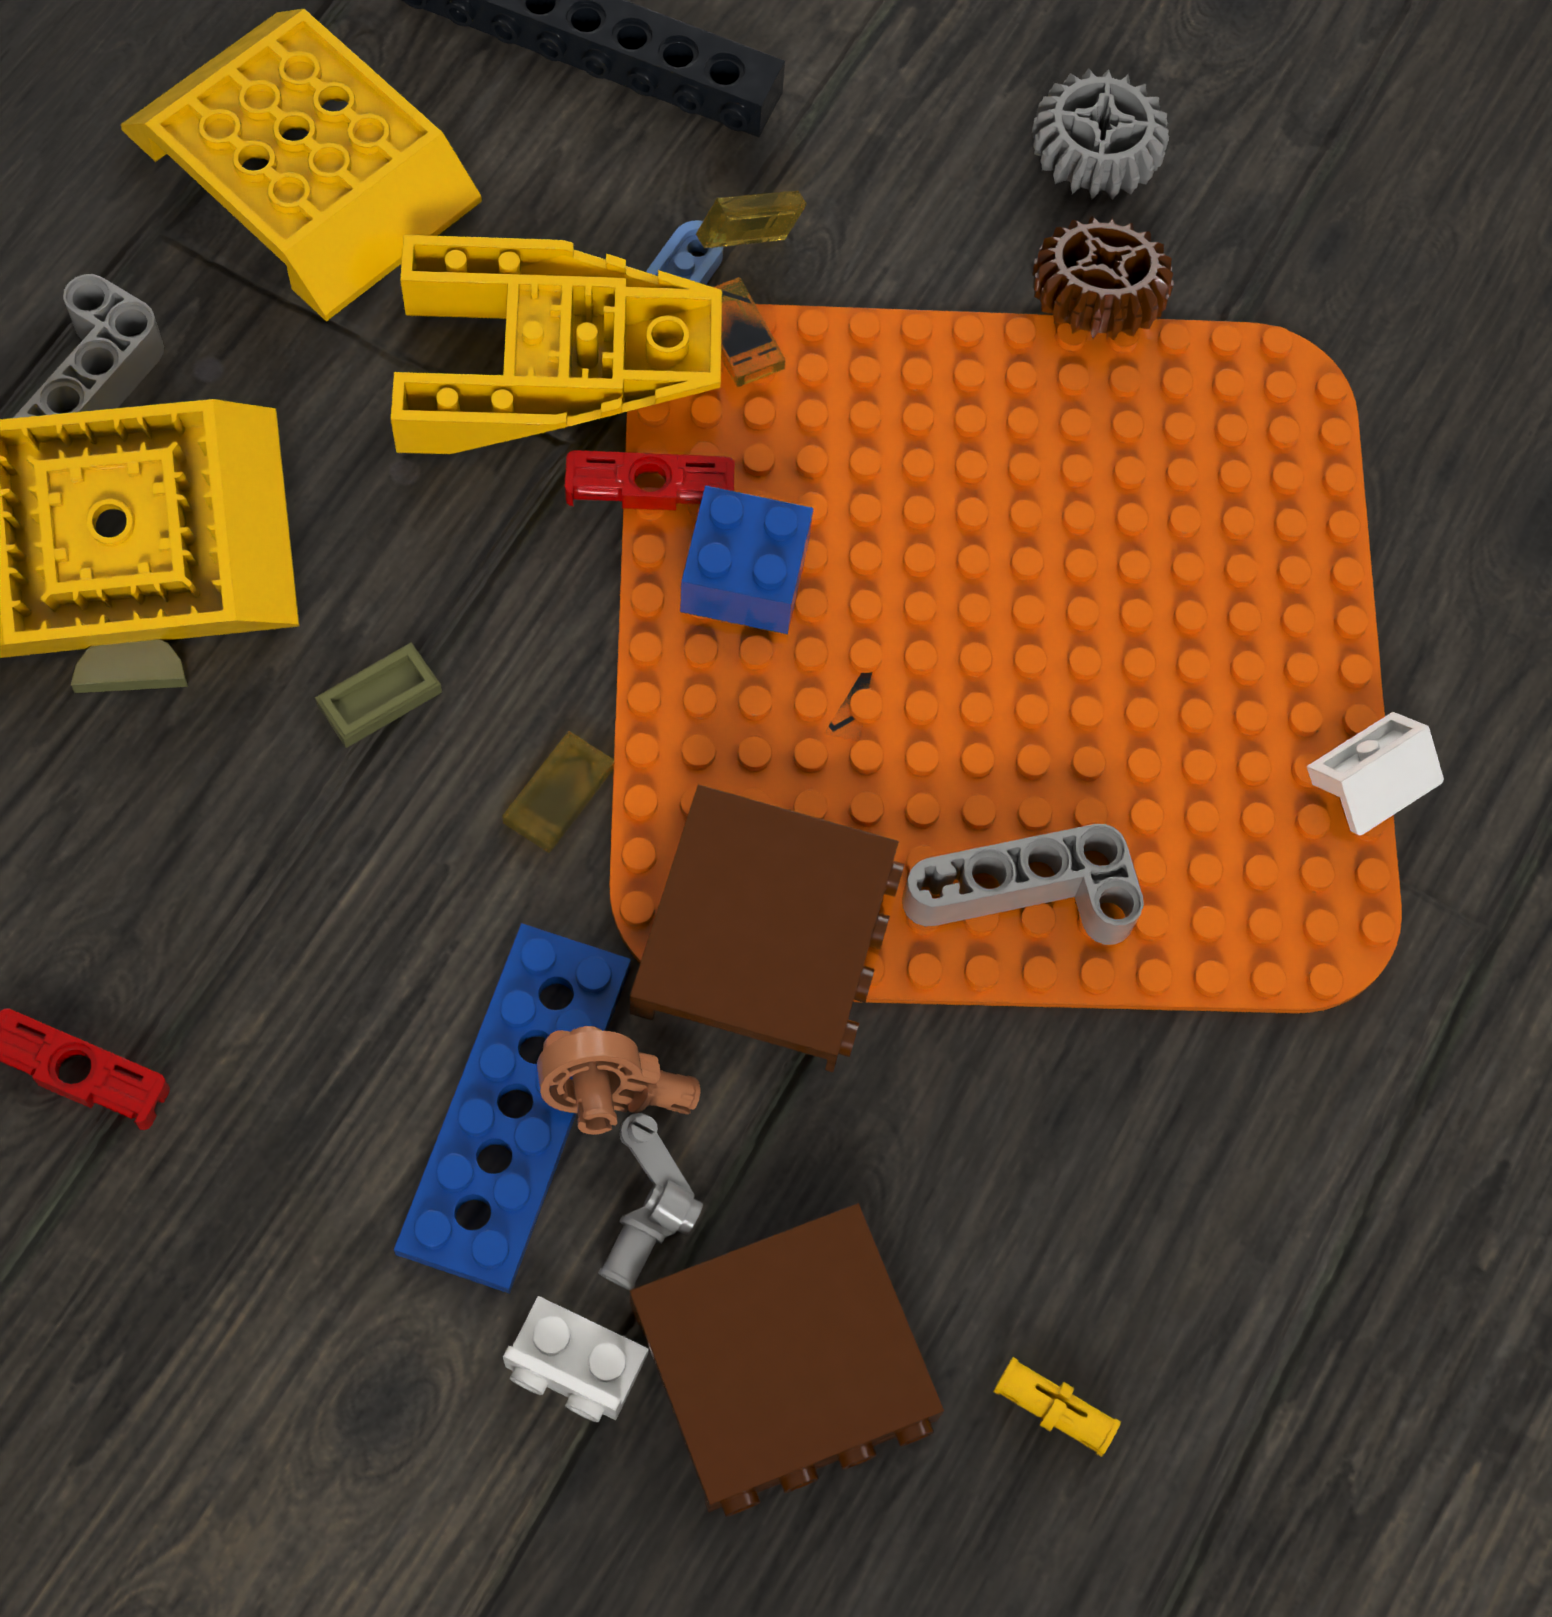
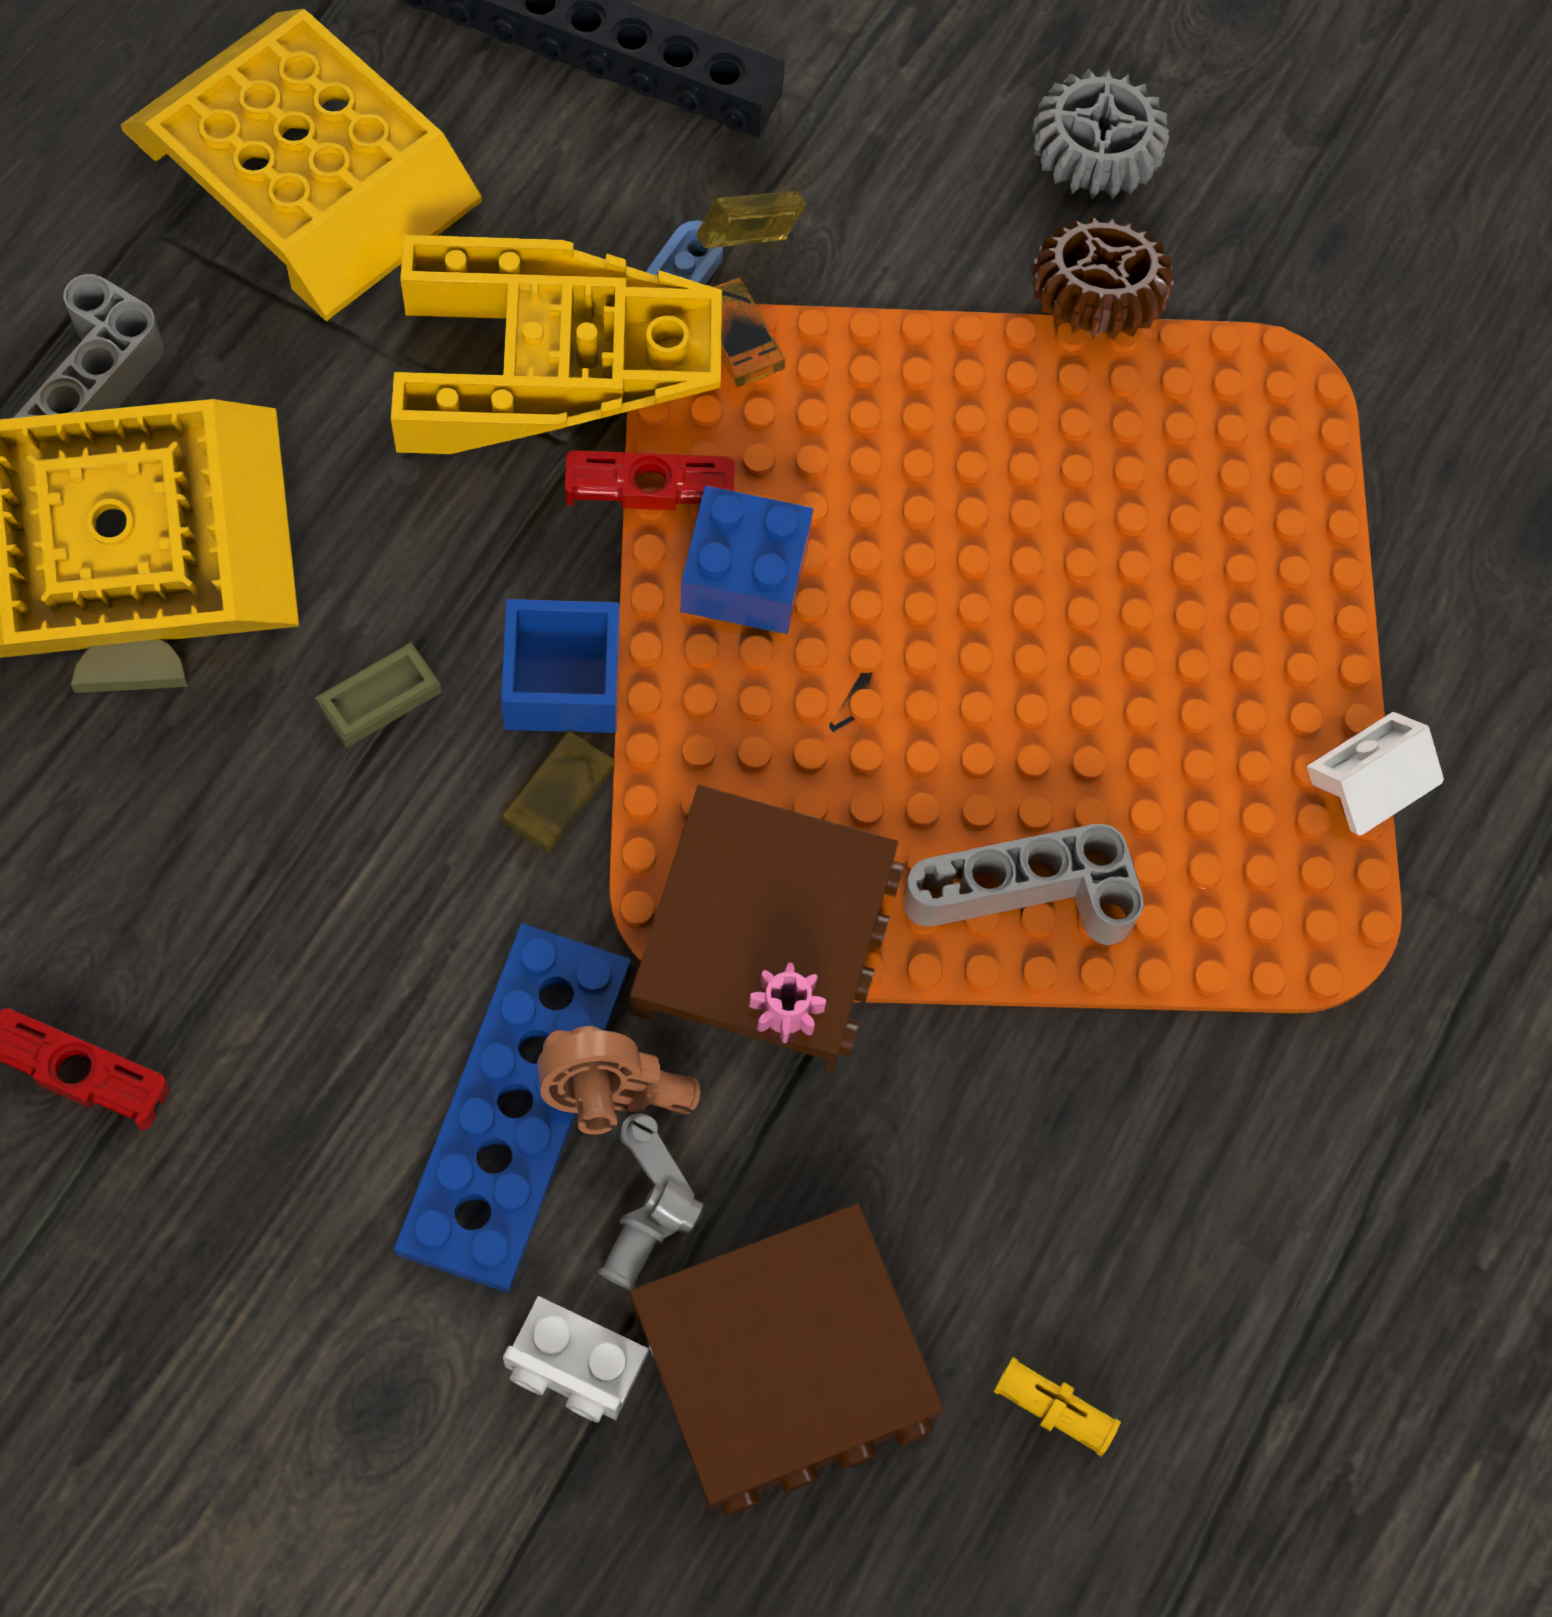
(560, 666): none -> blue piece
(793, 985): none -> bright pink gear

